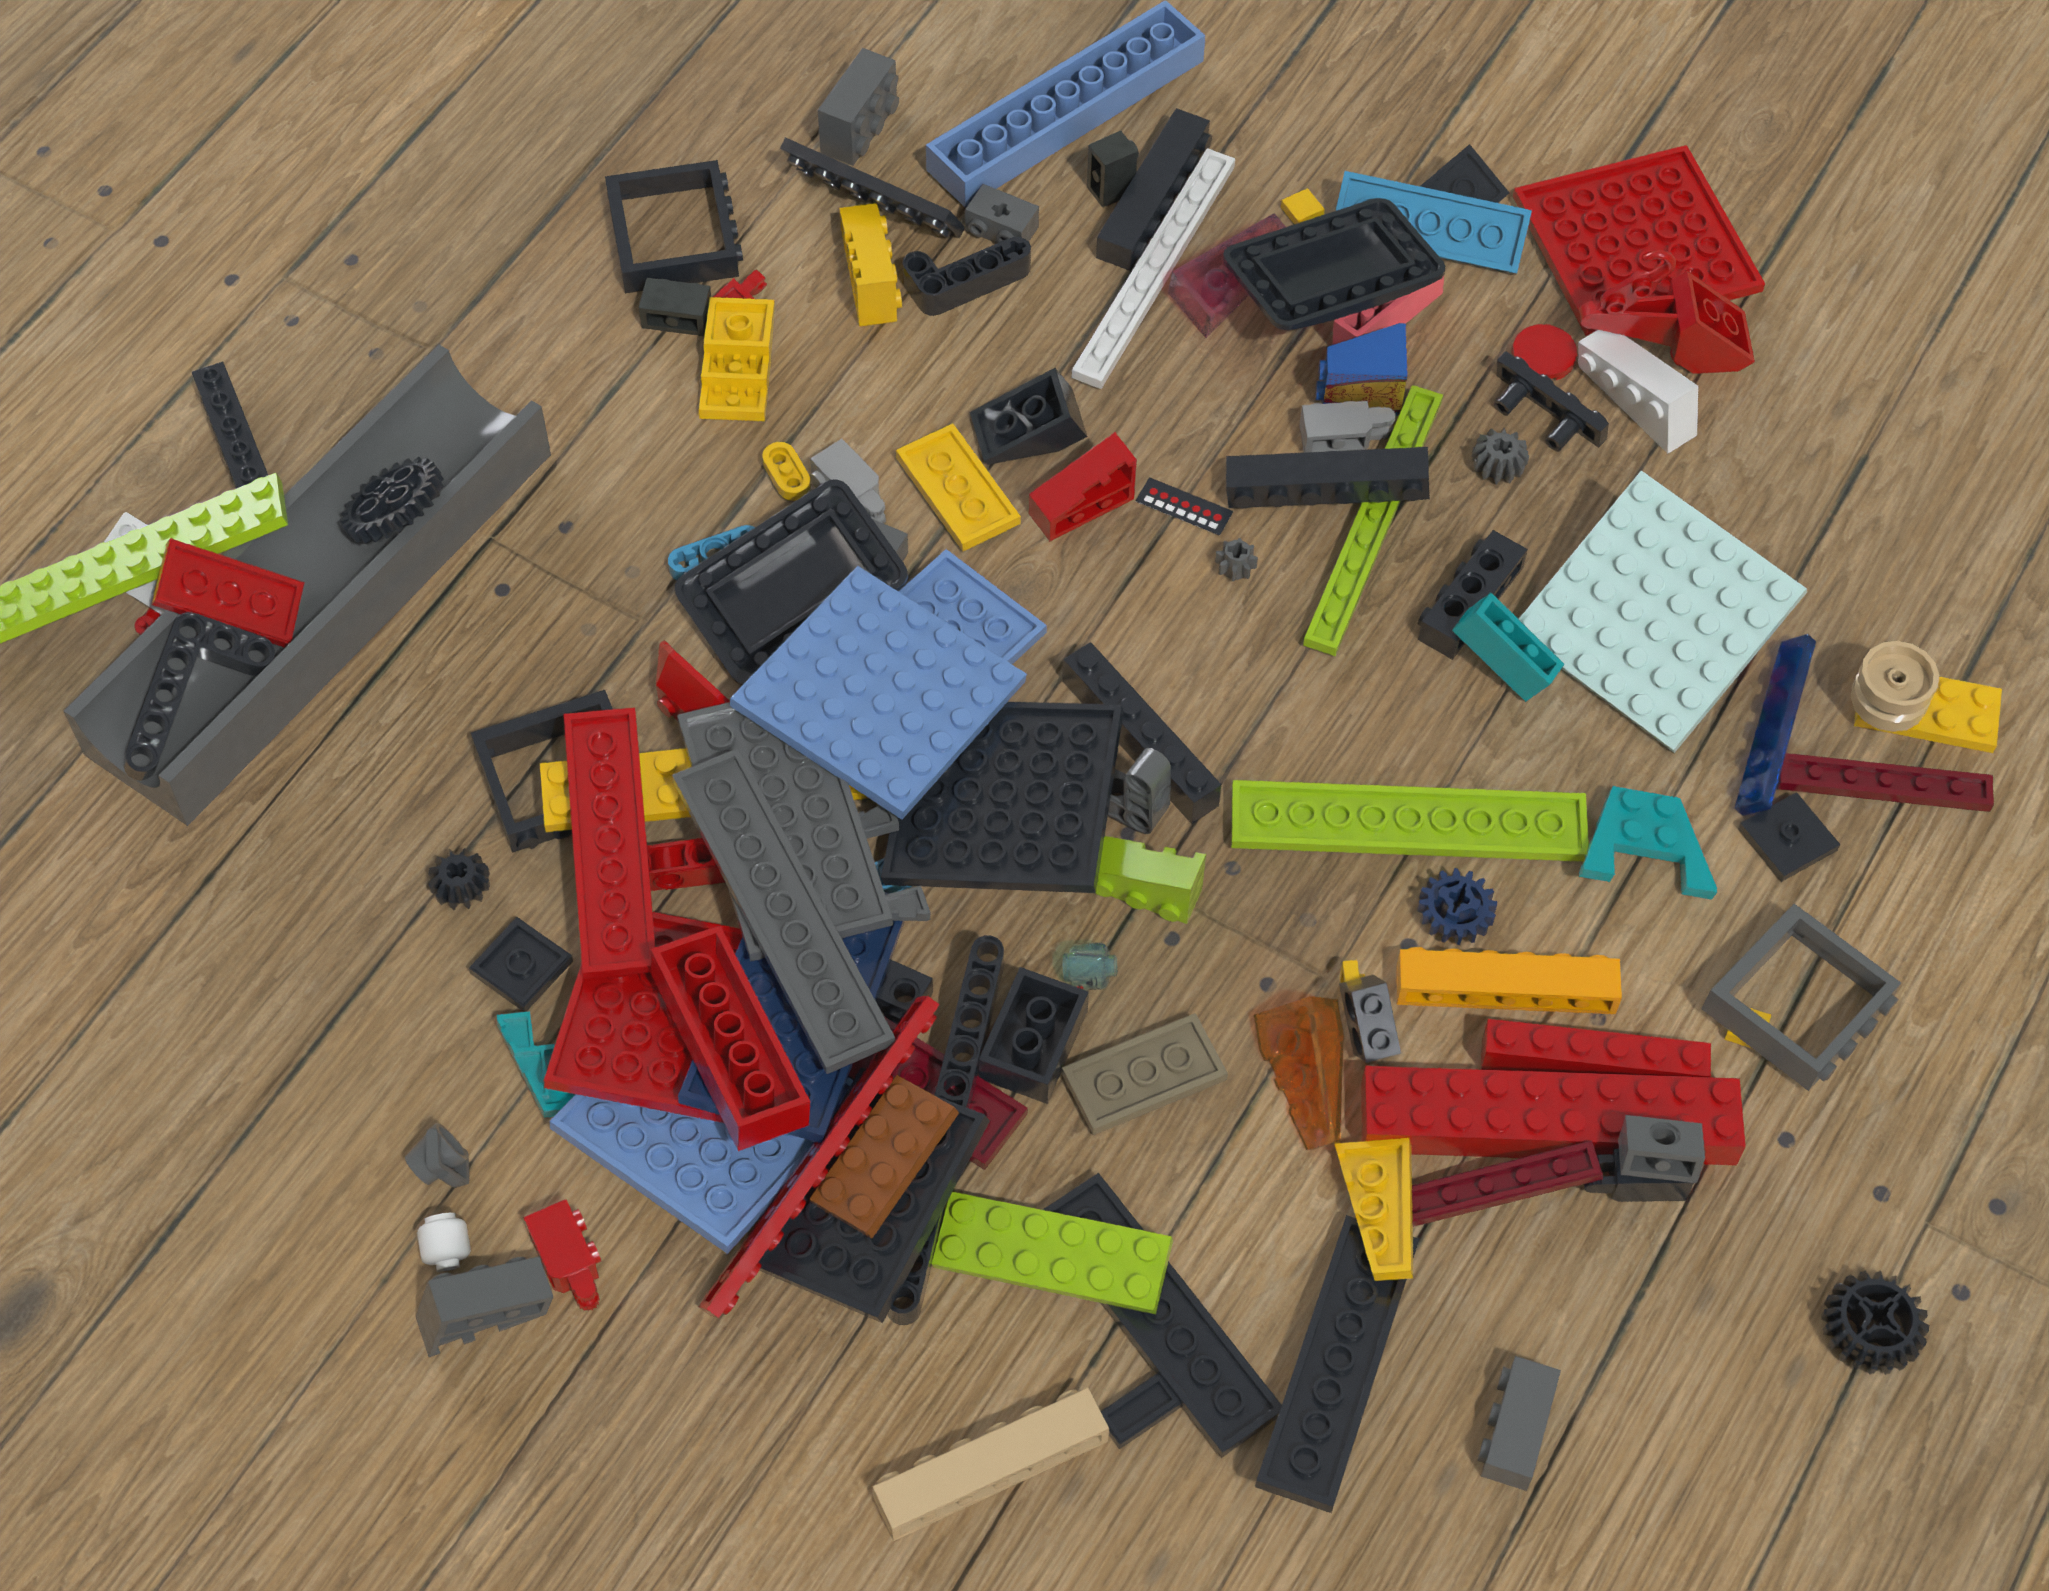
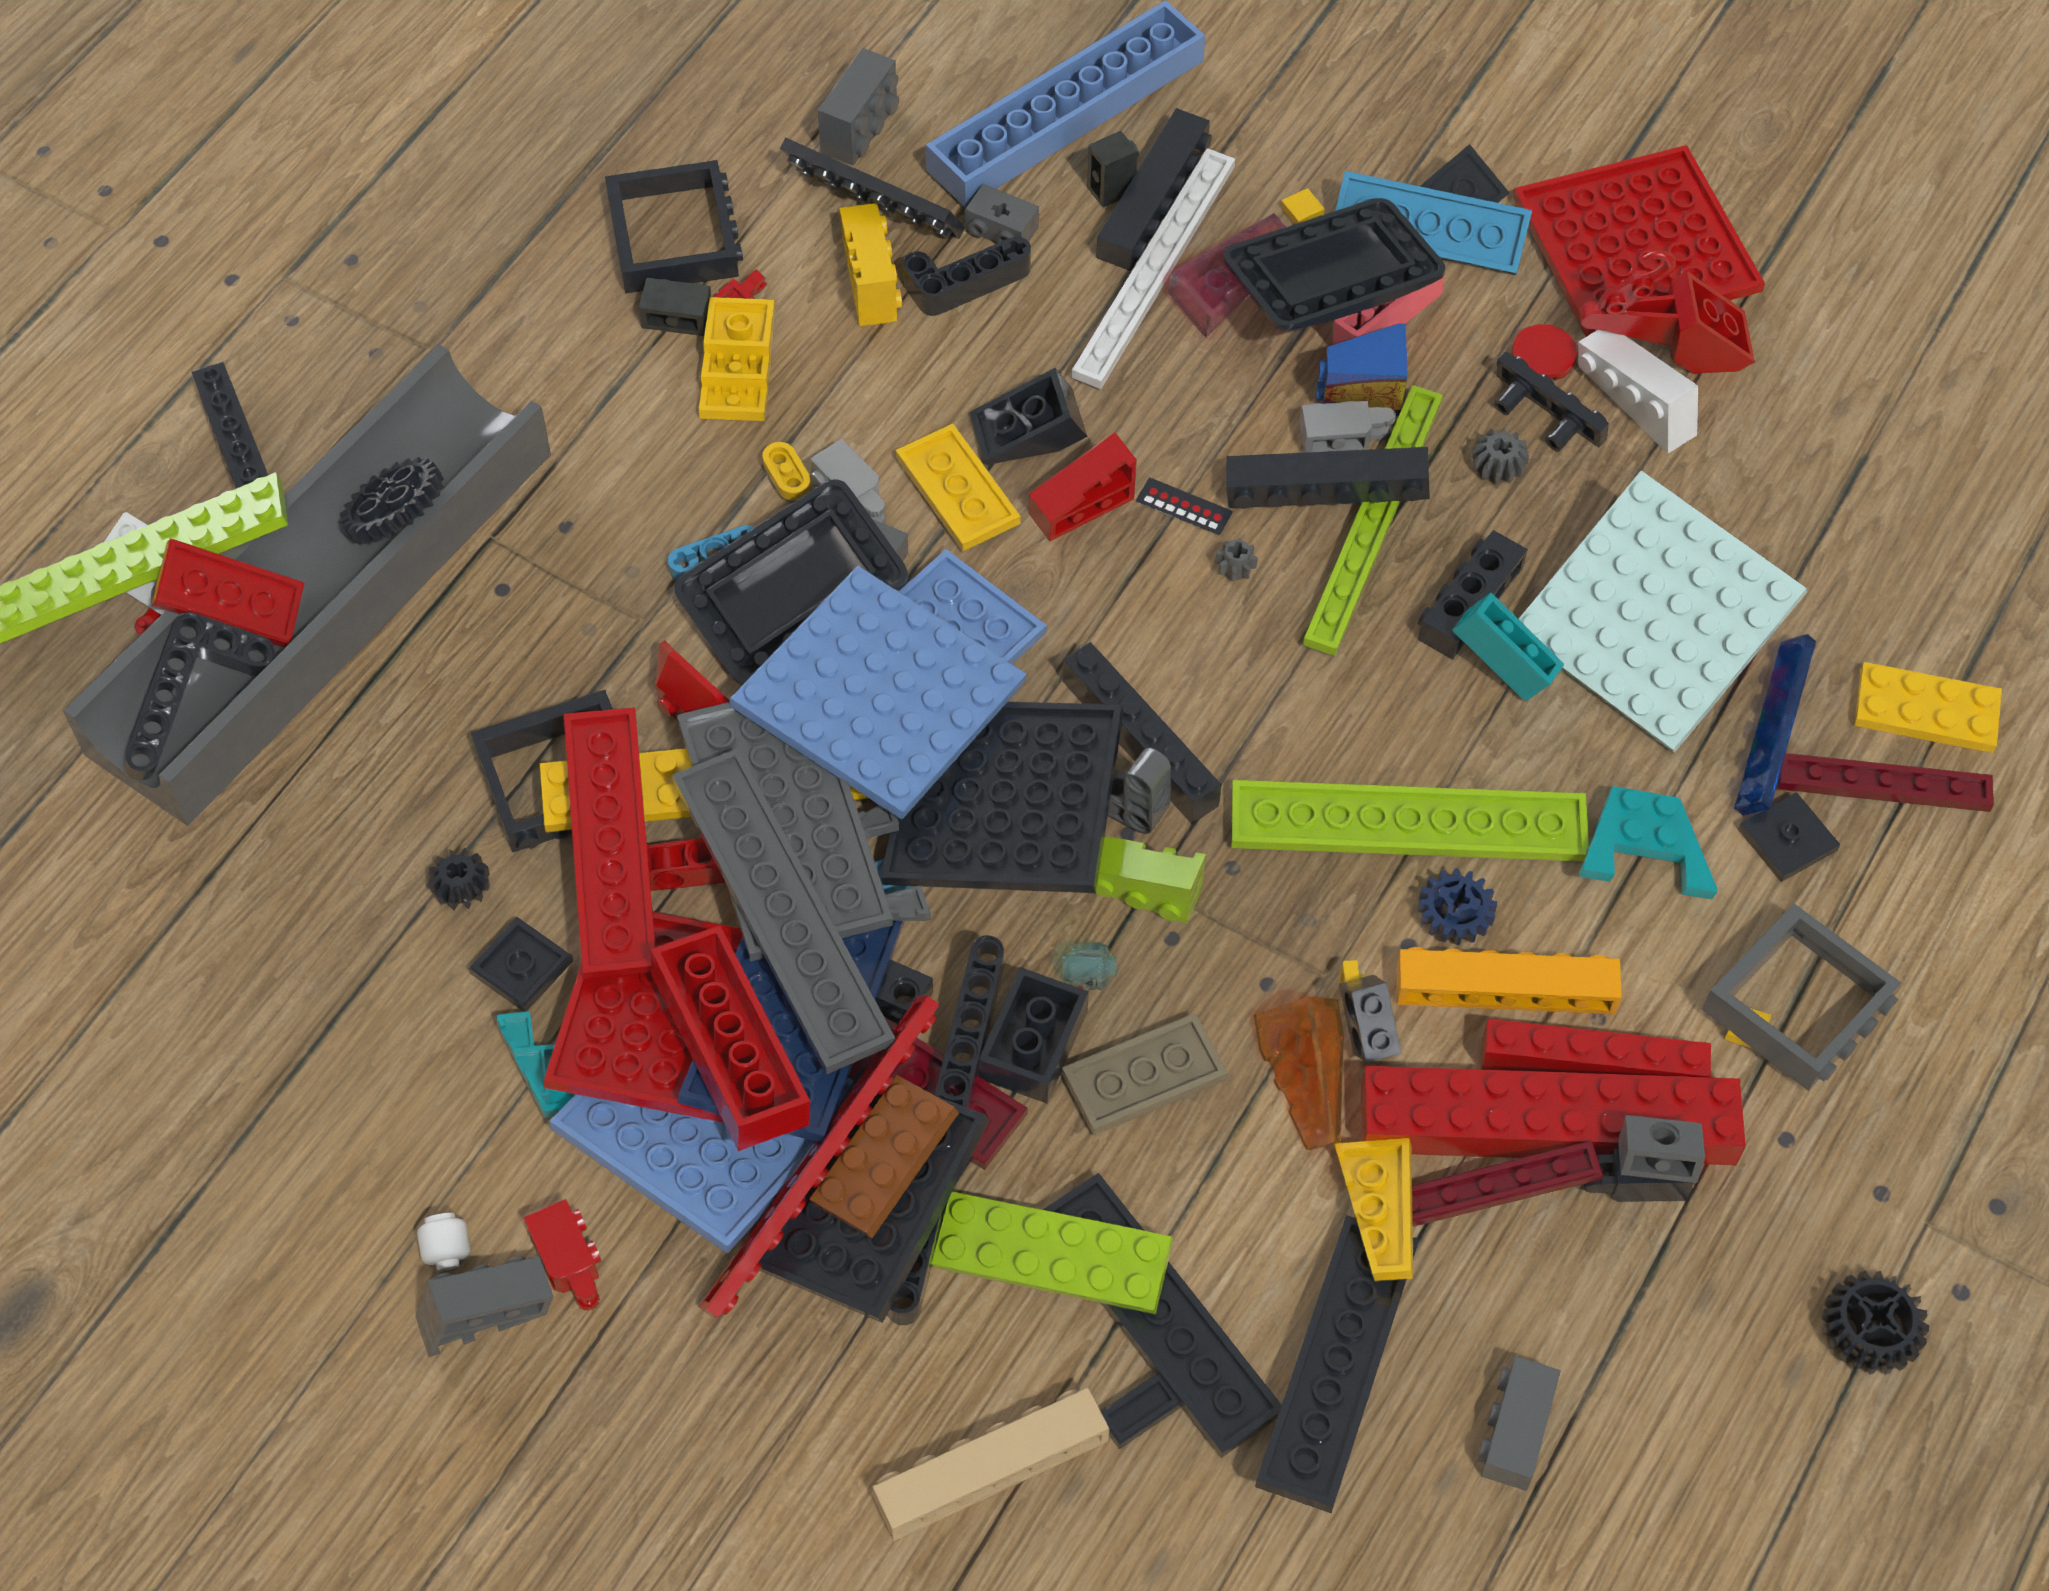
(437, 1156): dark grey piece -> none
(1894, 686): tan wheel -> none

